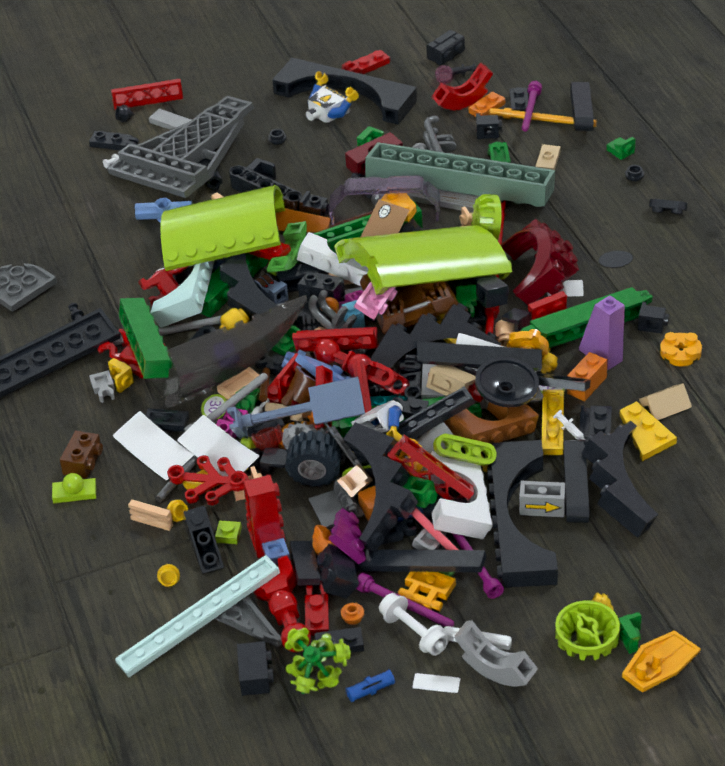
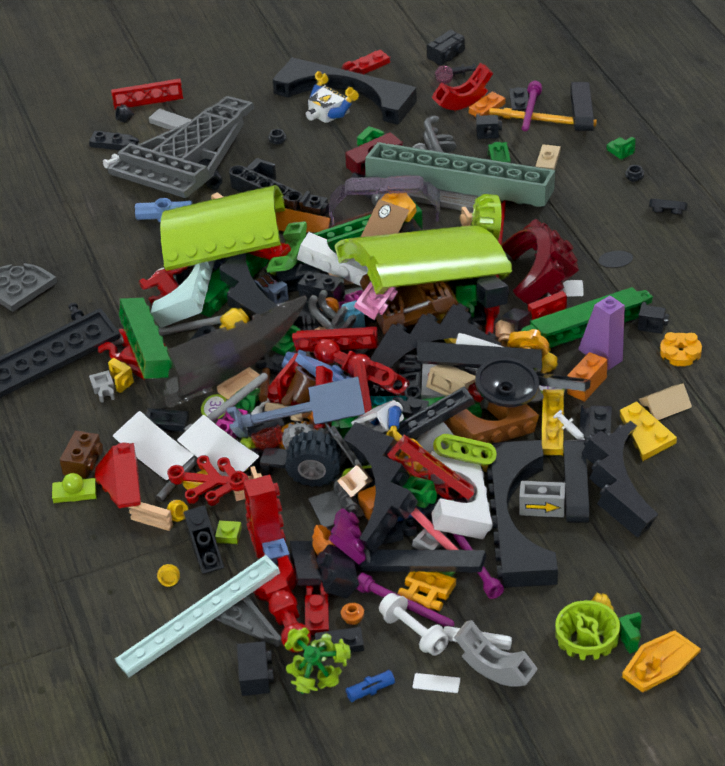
(120, 475): none -> red wedge

